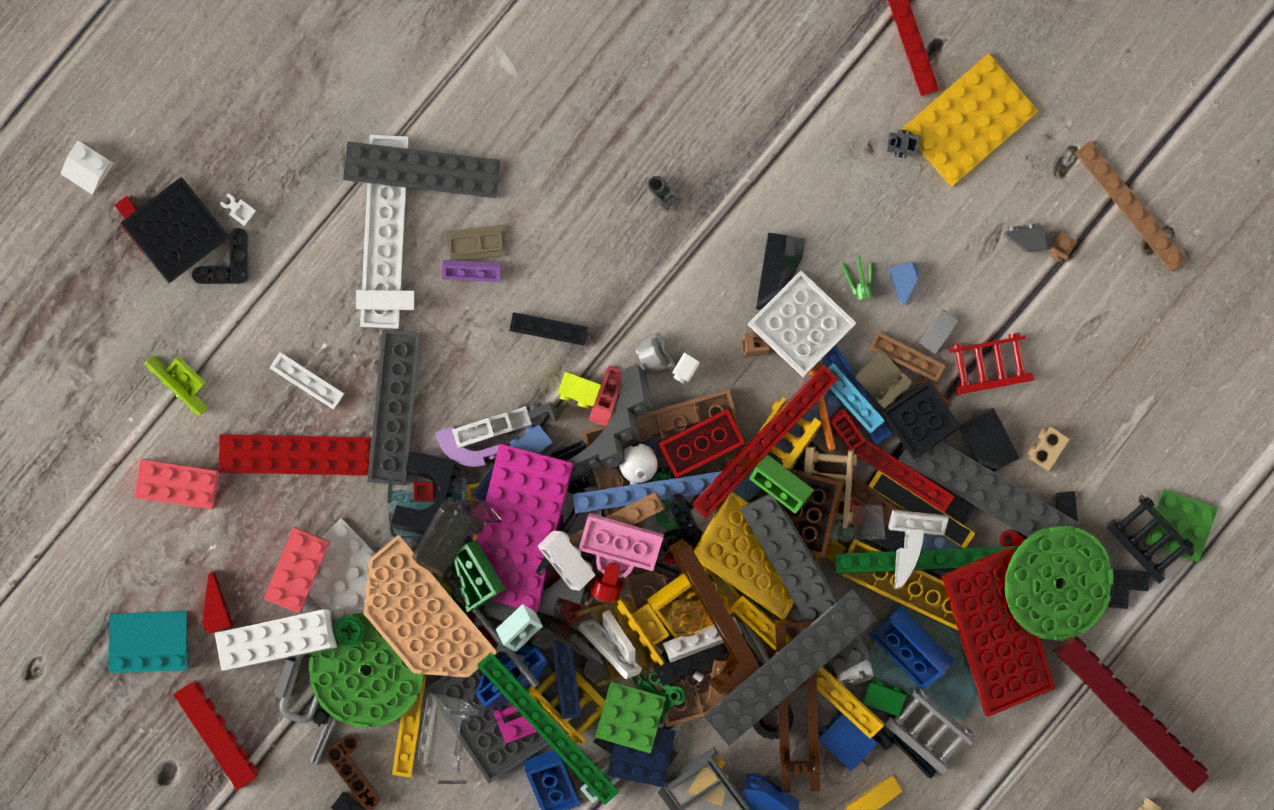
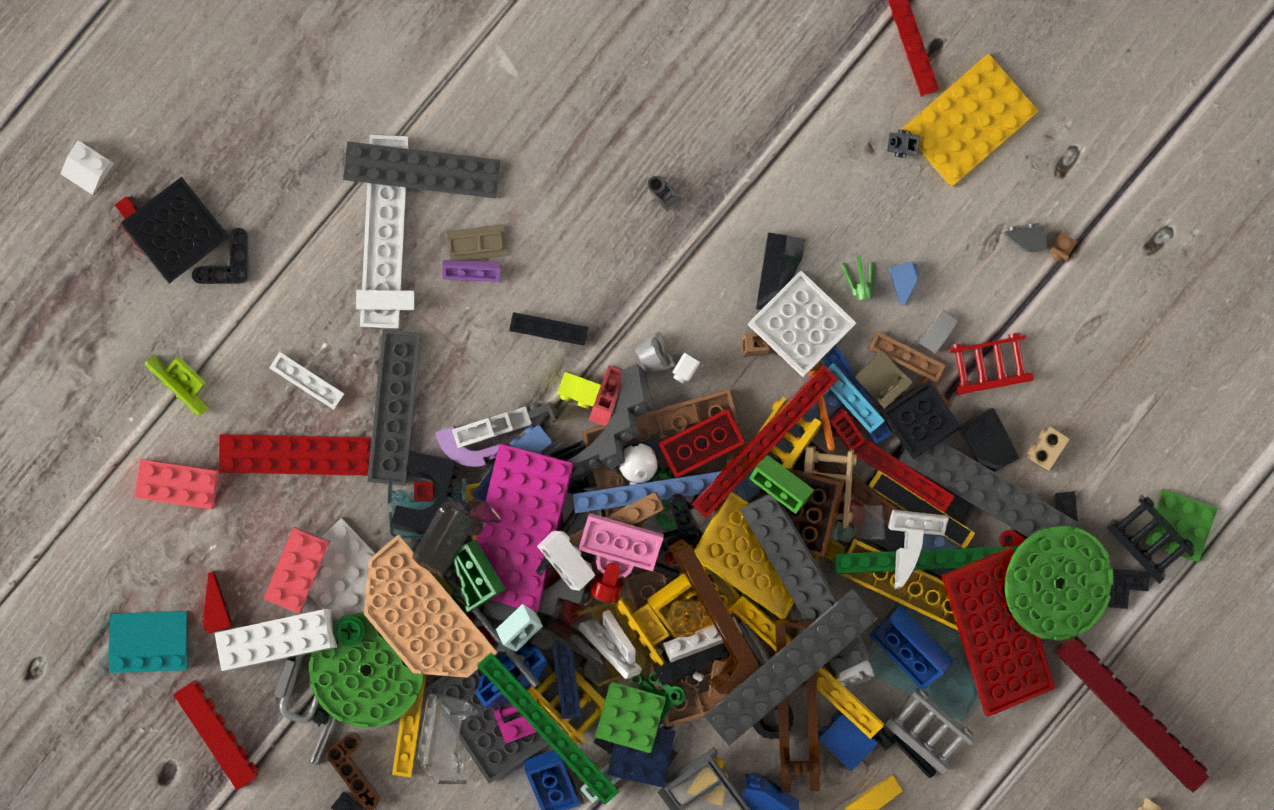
(240, 211): white plate -> none
(883, 697): green brick -> none
(1130, 206): medium nougat plate -> none

